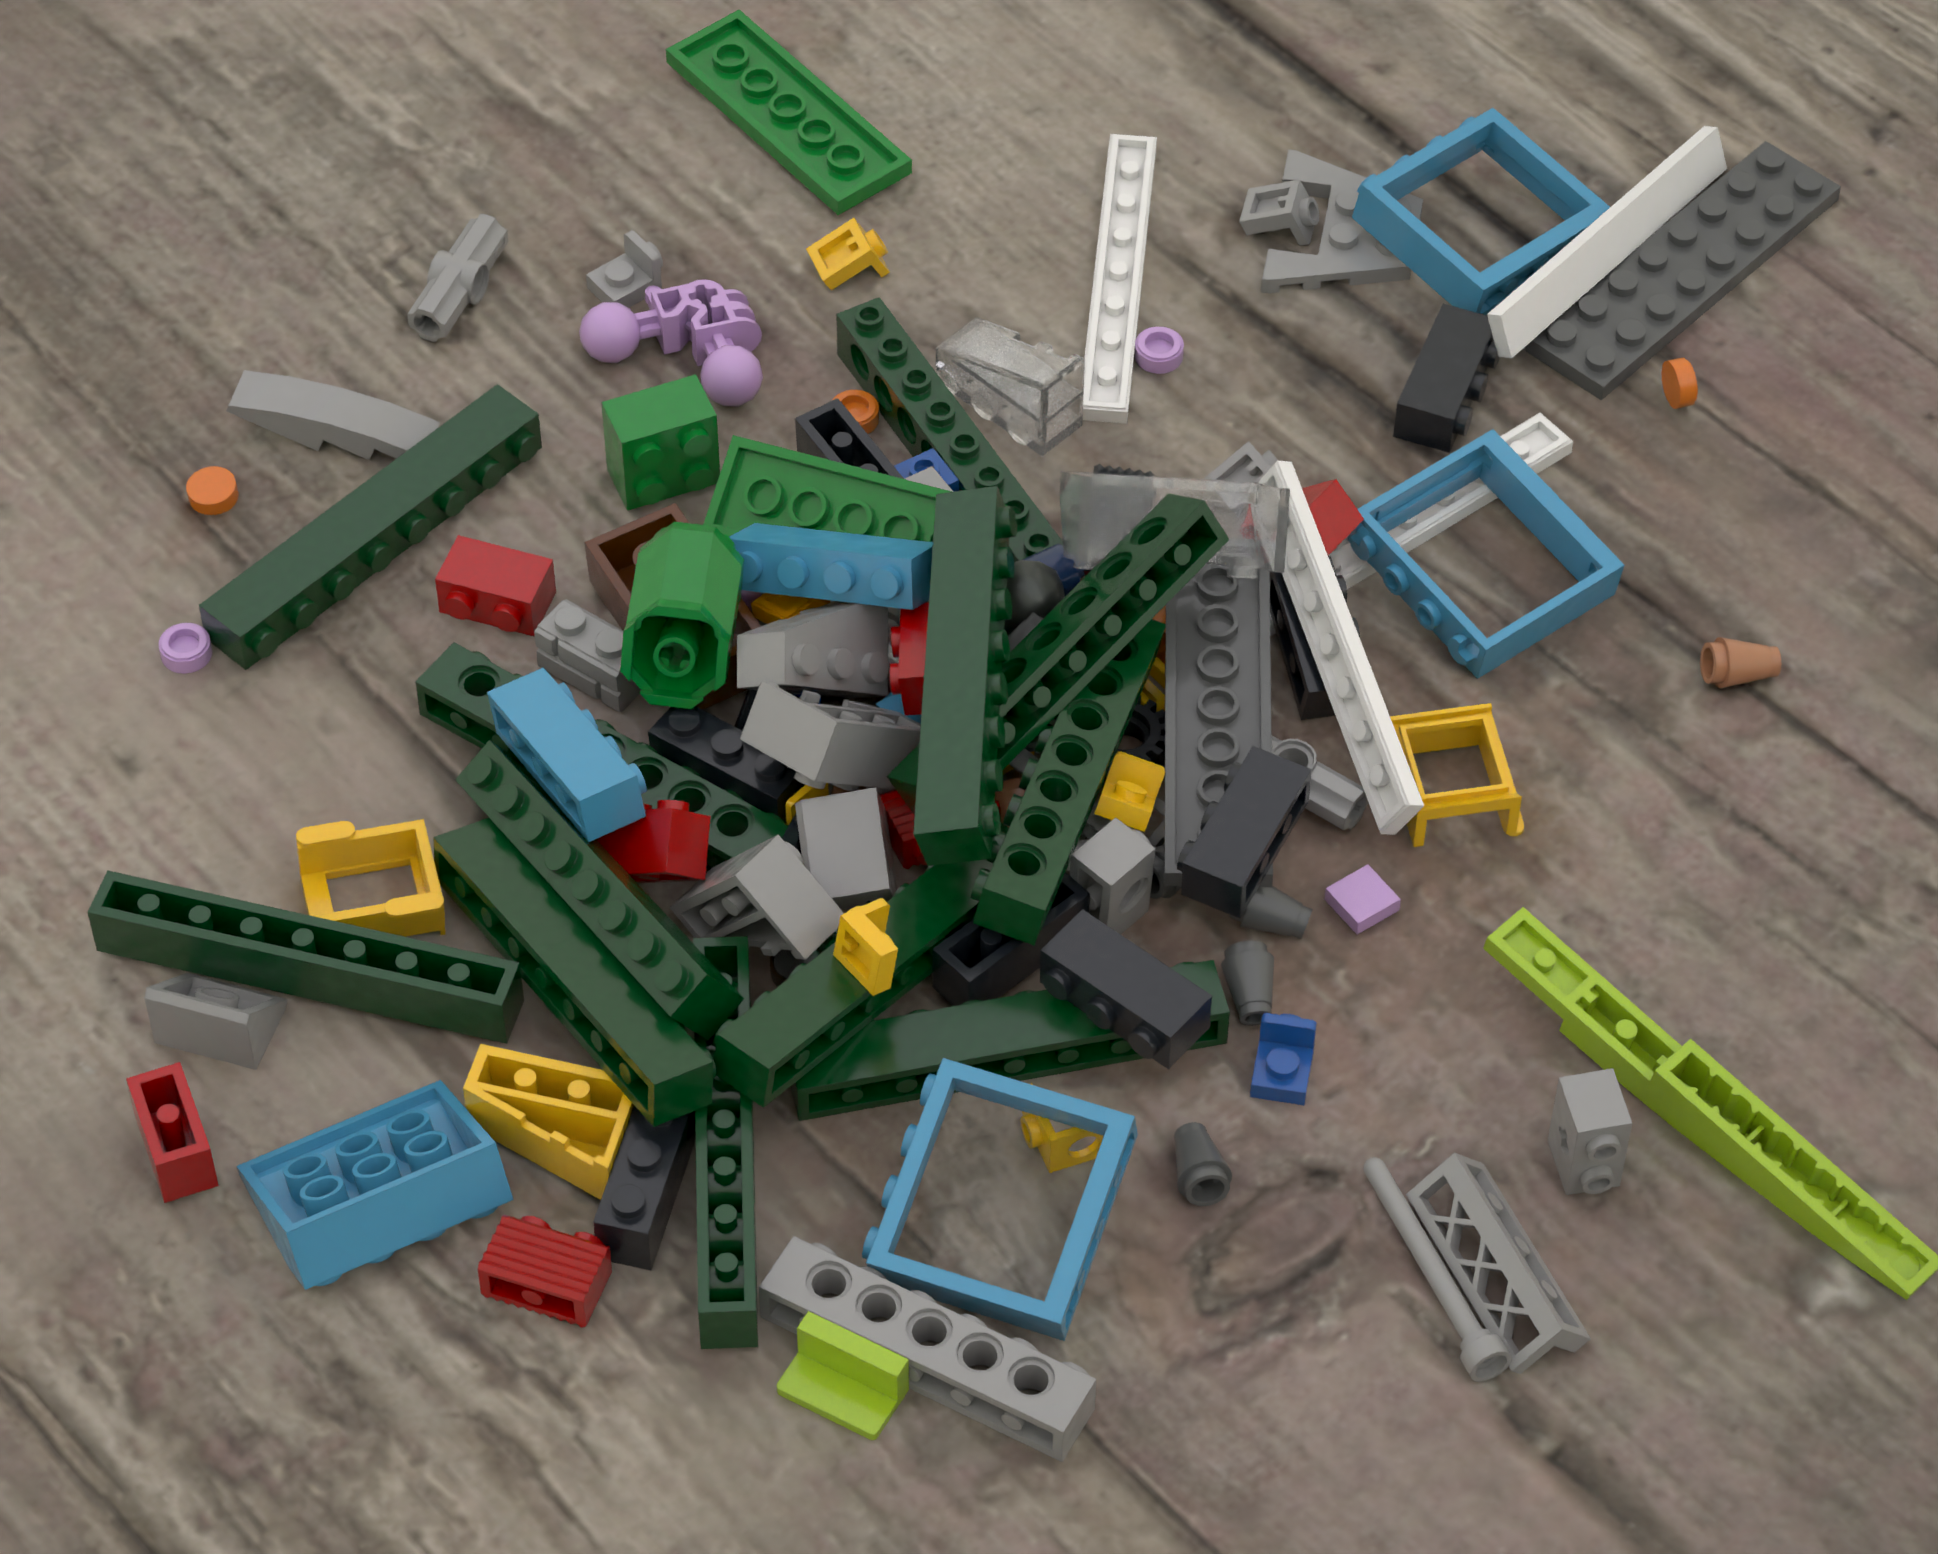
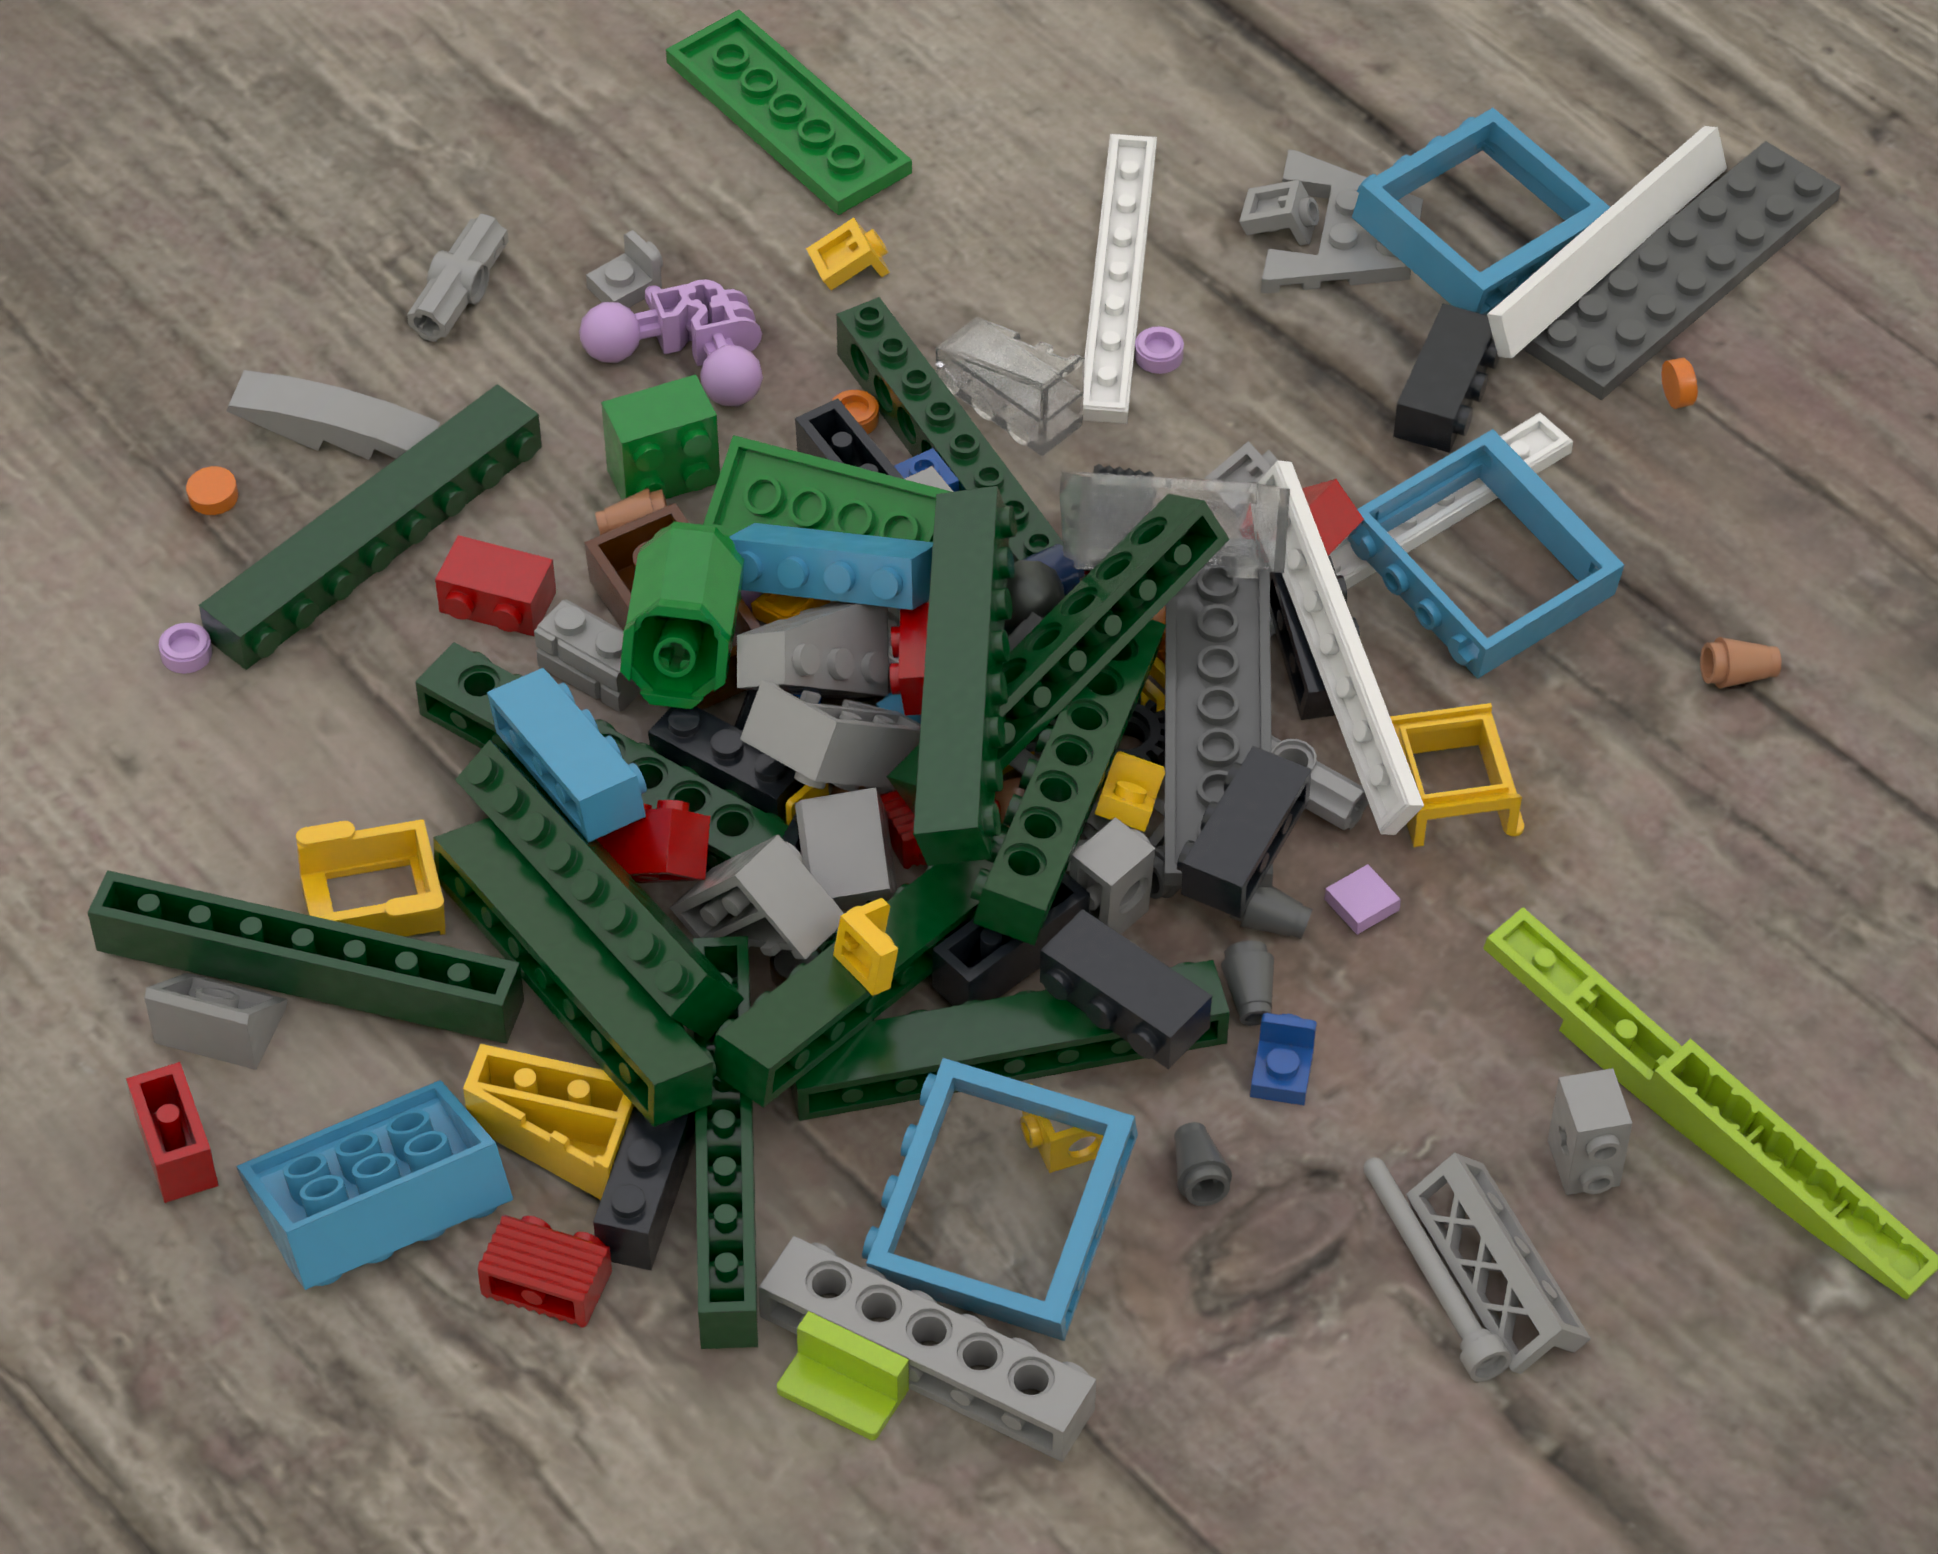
(630, 509): none -> nougat cone

